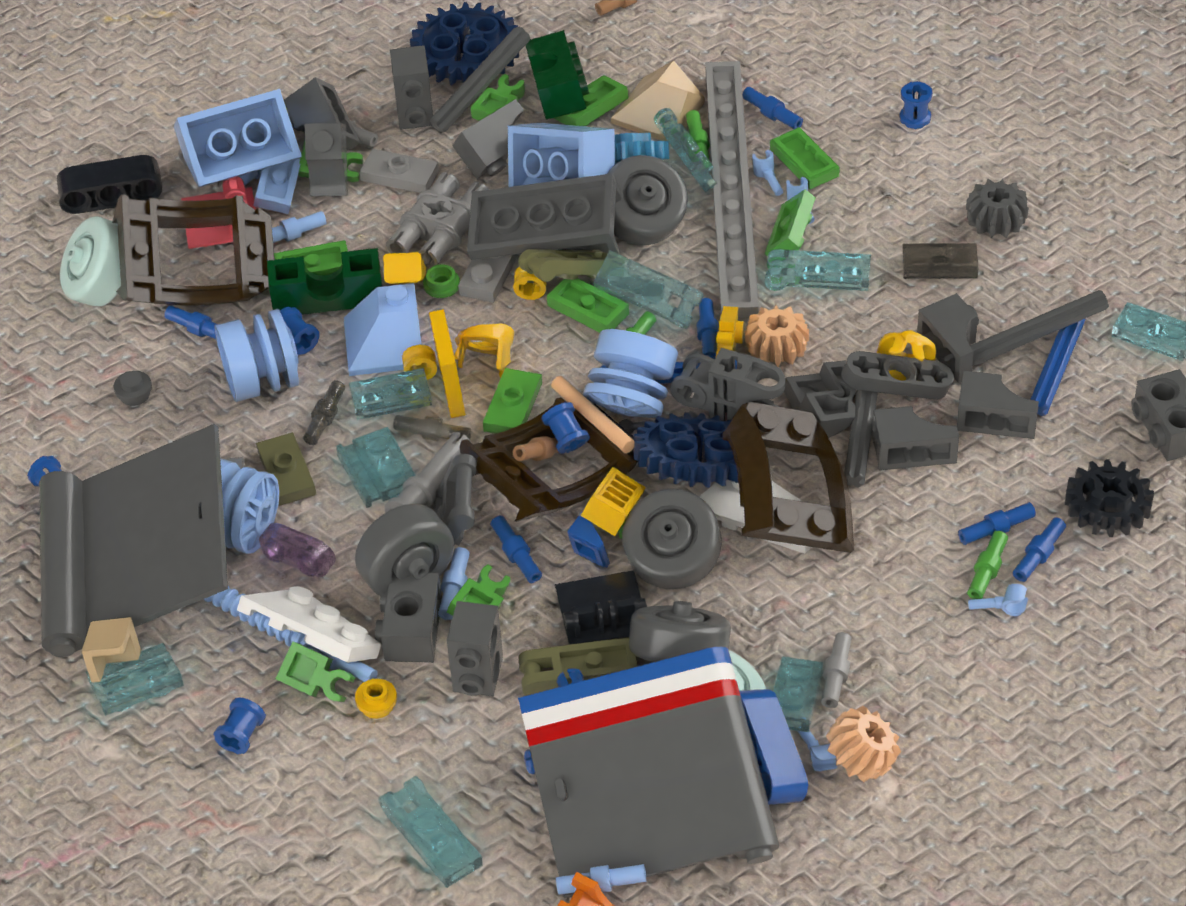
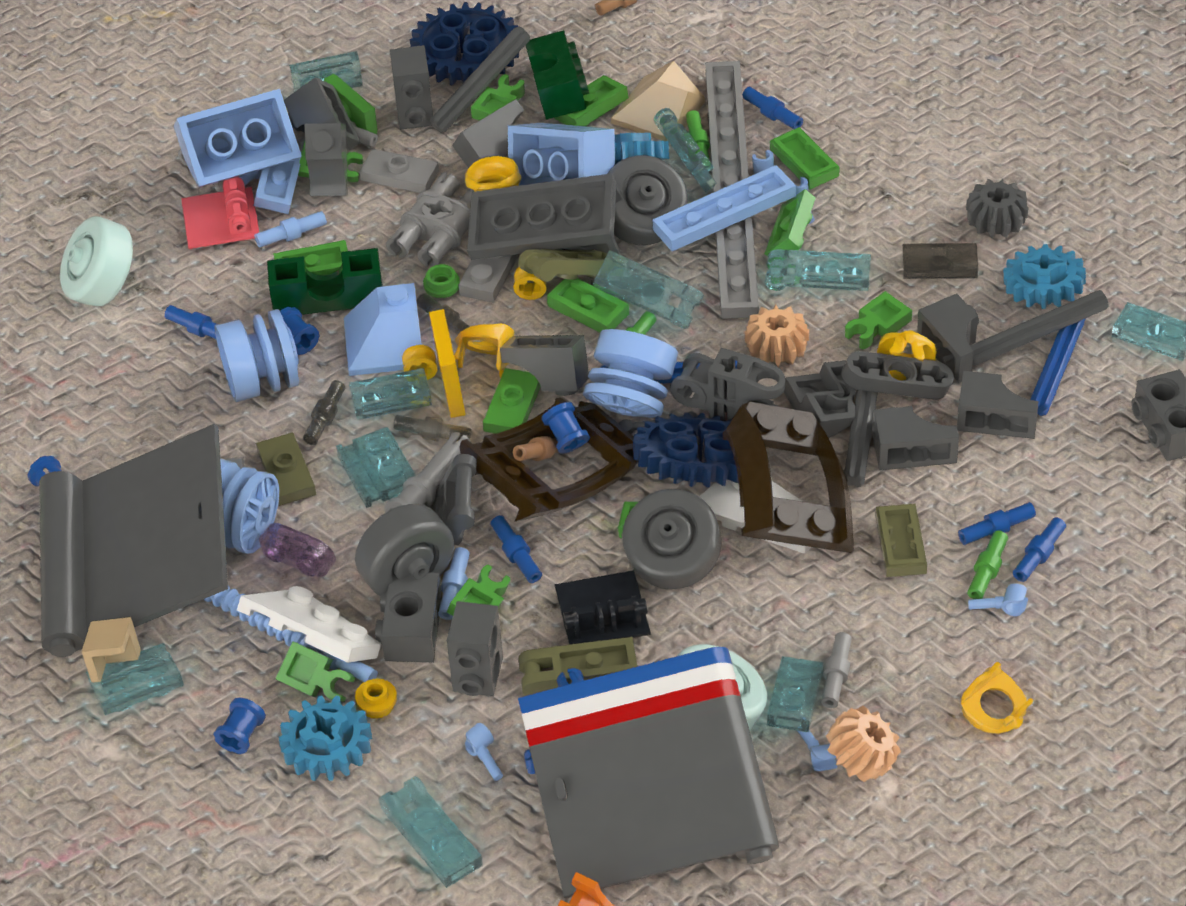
(102, 183): black beam -> none
(133, 387): dark grey plate -> none
(140, 252): dark brown wedge -> none
(325, 738): none -> dark azure gear
(344, 66): none -> clear light blue plate
(355, 105): none -> bright green plate
(404, 268): yellow slope -> none
(453, 319): none -> clear smoke bar
(476, 744): none -> light blue hand
(492, 174): none -> yellow piece
(554, 360): none -> dark grey arch
(587, 542): blue slope -> none
(593, 414): light nougat bar -> none
(605, 877): light blue bar -> none
(613, 501): yellow slope -> none
(675, 631): dark grey wheel -> none
(707, 328): blue bar -> none
(724, 208): none -> light blue plate
(730, 329): yellow plate -> none
(774, 748): beam -> none
(878, 317): none -> bright green plate
(901, 540): none -> olive plate
(919, 105): blue bush -> none
(994, 679): none -> yellow piece
(1044, 276): none -> dark azure gear
(1109, 498): black gear -> none

